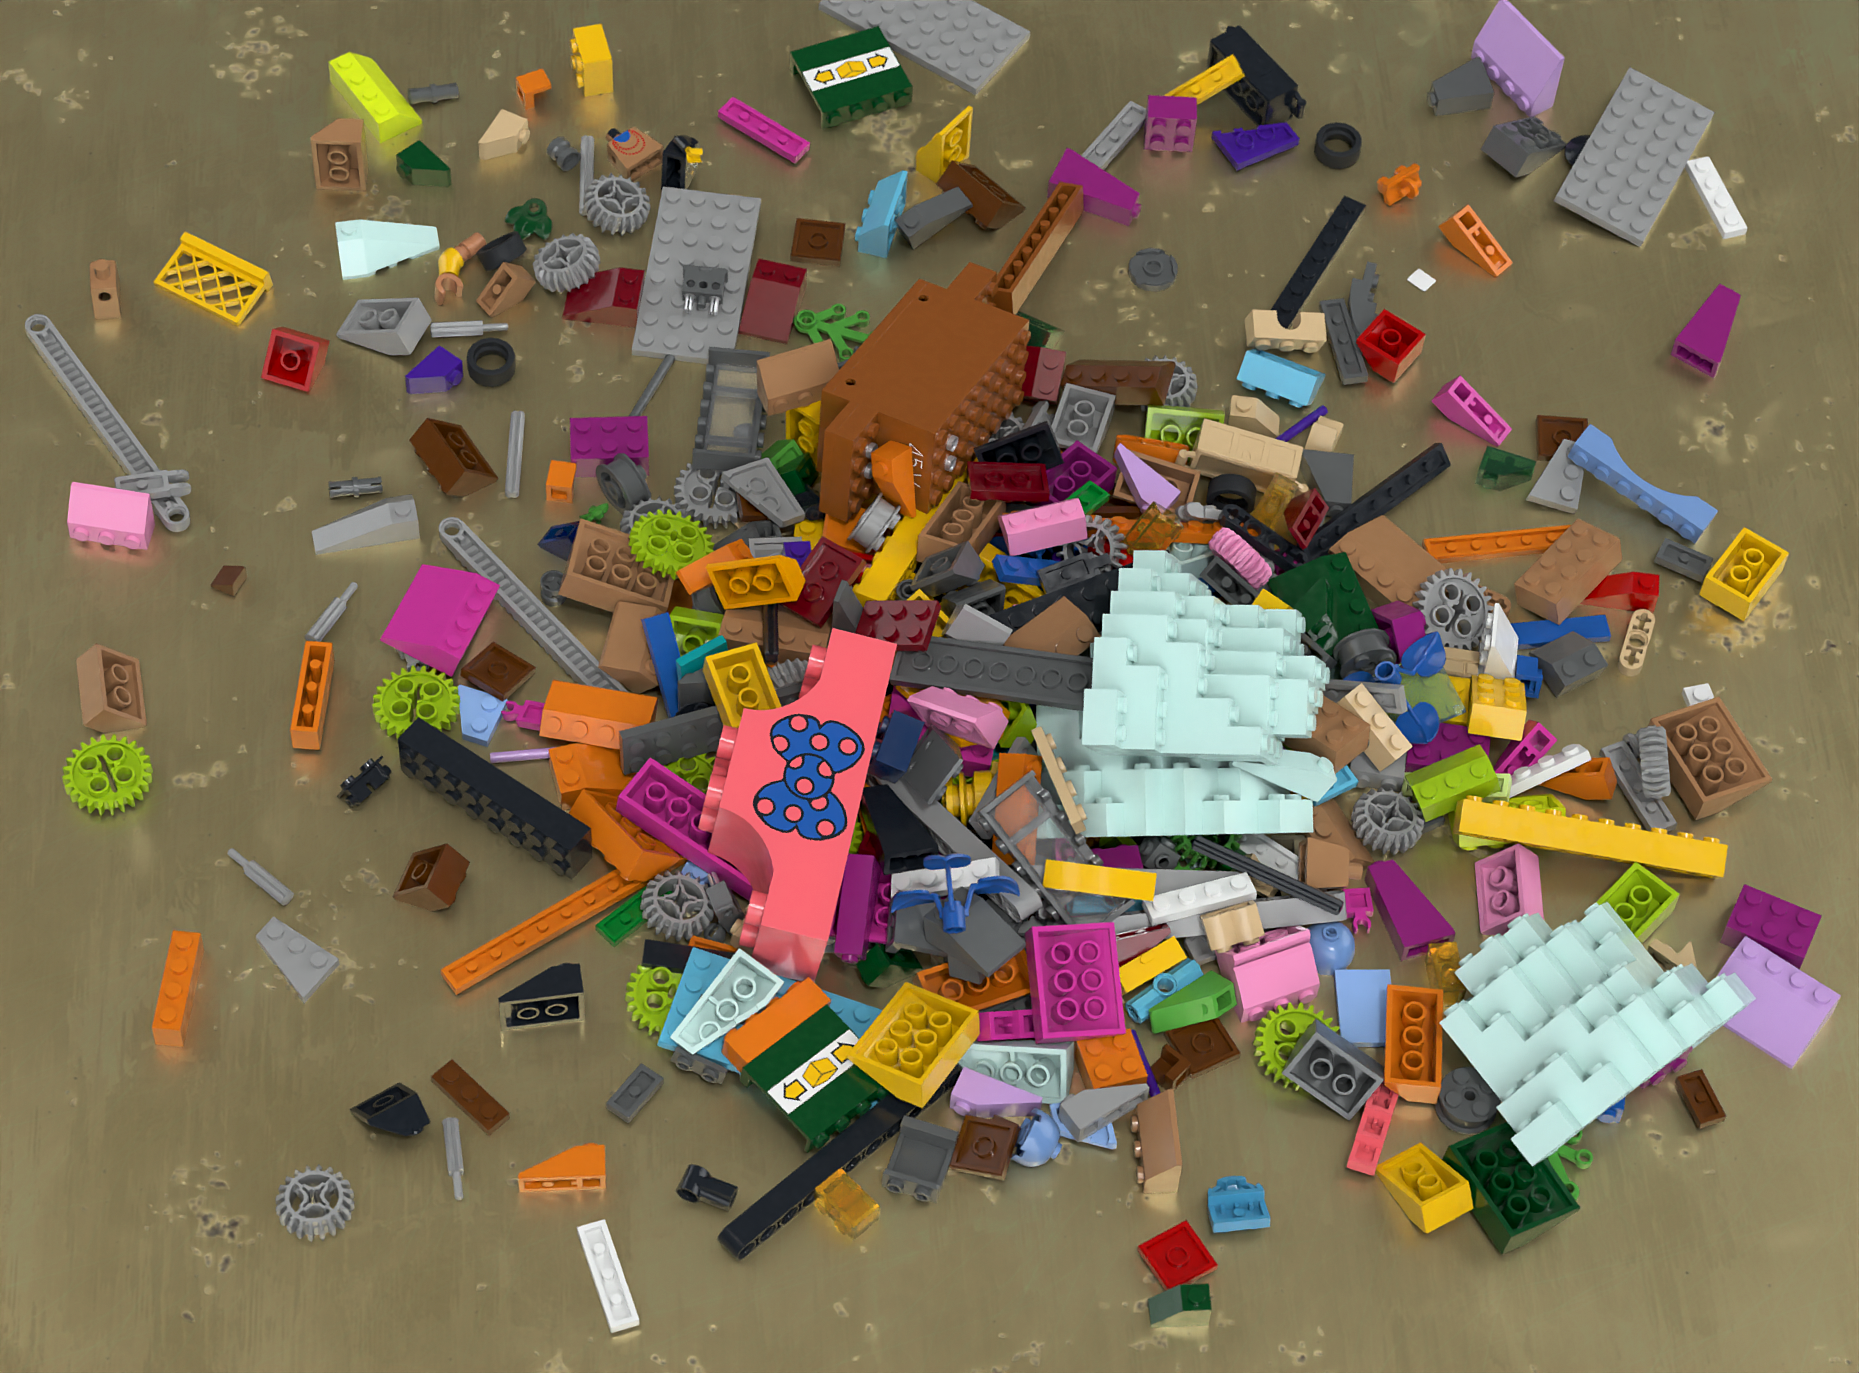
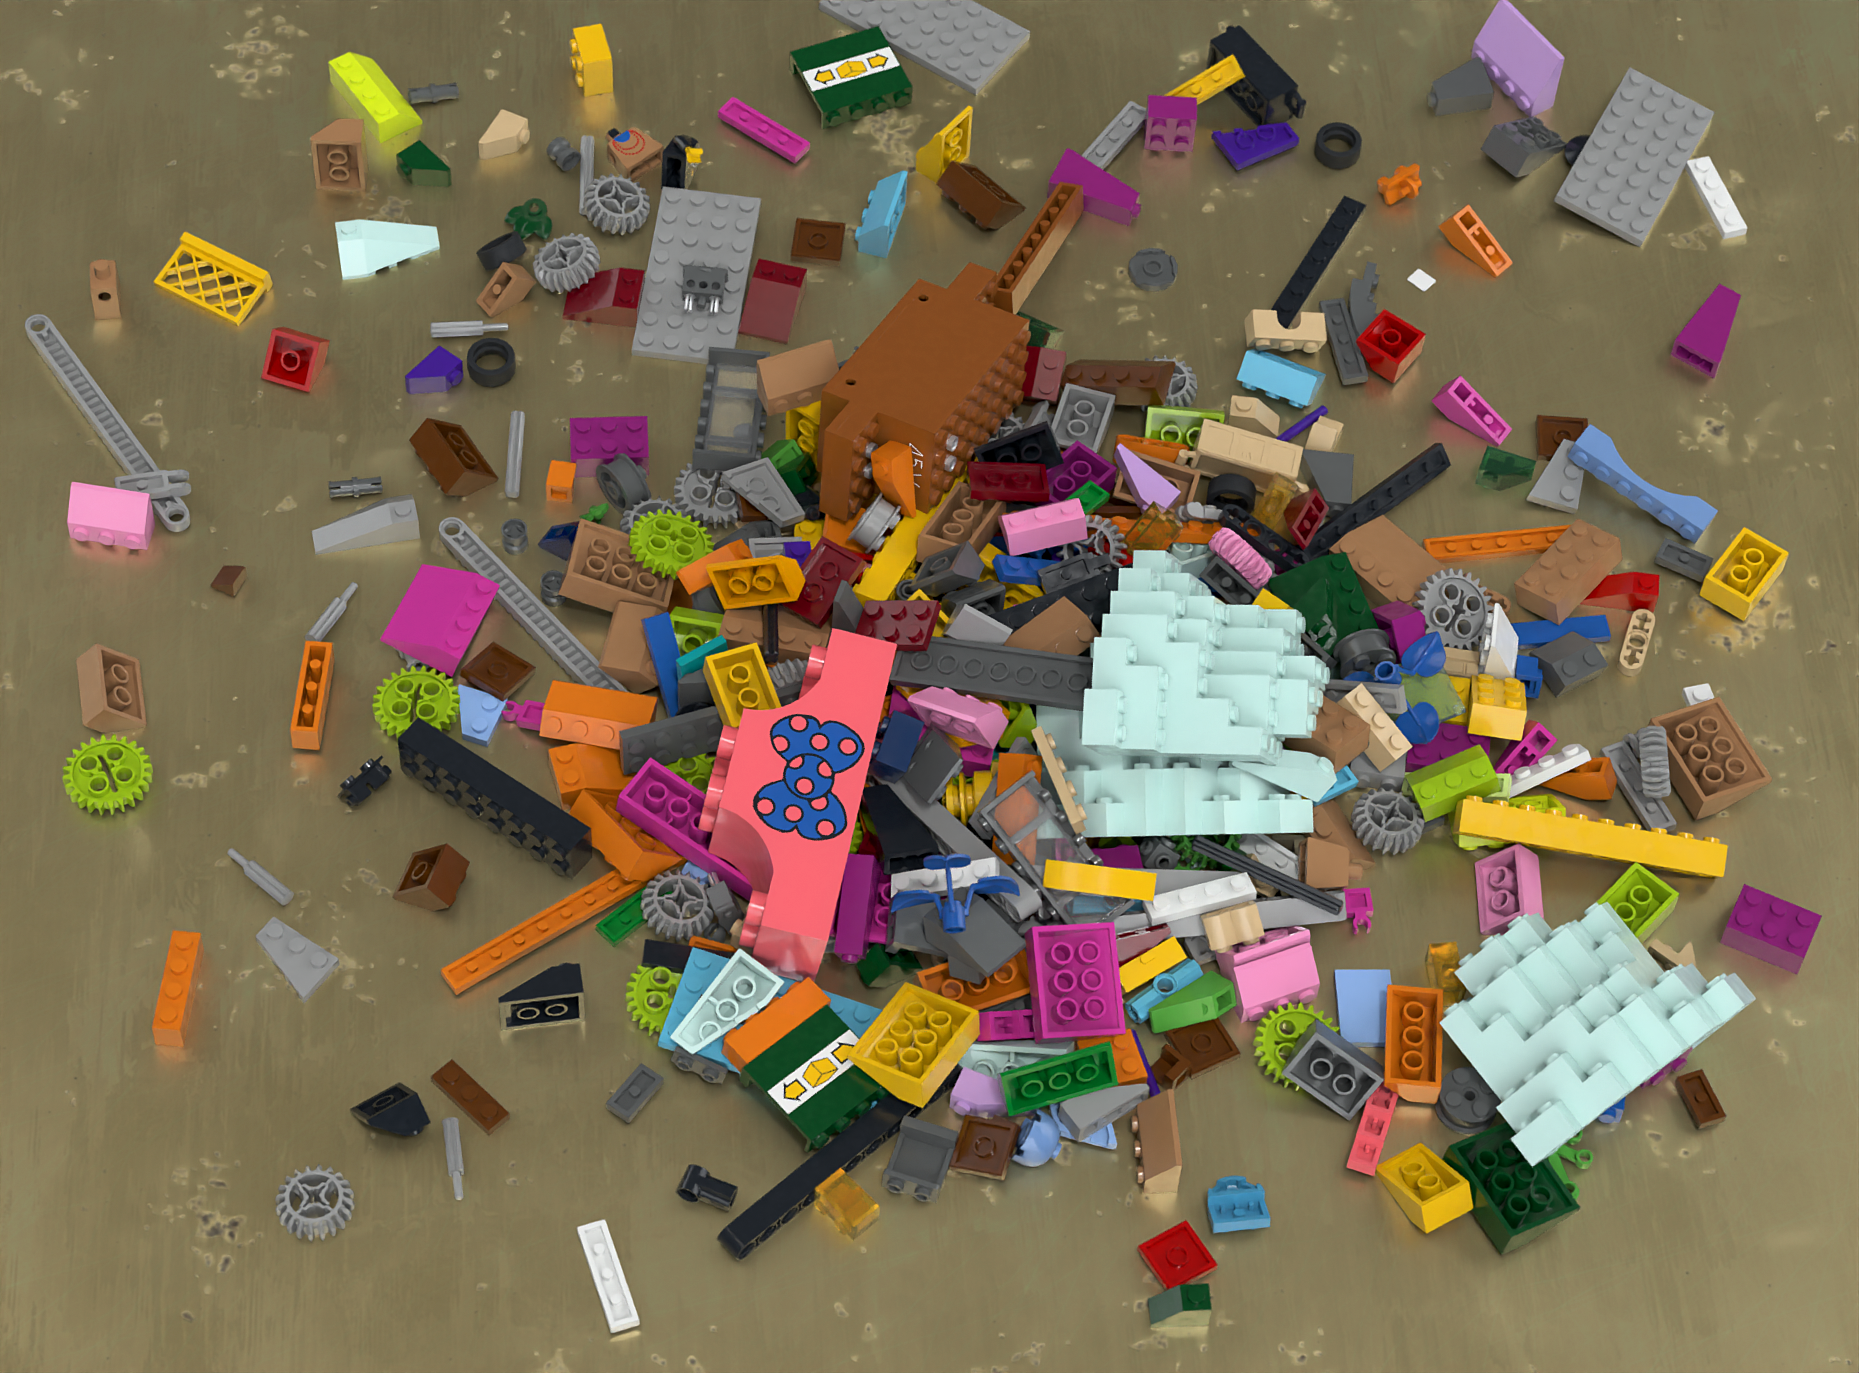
(386, 324): light grey slope -> none
(450, 264): nougat piece -> none
(514, 536): none -> dark grey wheel
(519, 755): lavender bar -> none
(531, 84): orange panel -> none
(571, 1170): orange slope -> none
(653, 385): dark grey bar -> none
(811, 323): bright green plant -> none
(931, 216): dark grey slope -> none
(1058, 1078): none -> green slope
(1331, 946): medium blue cylinder -> none
(1405, 911): magenta slope -> none
(1787, 1004): lavender slope -> none

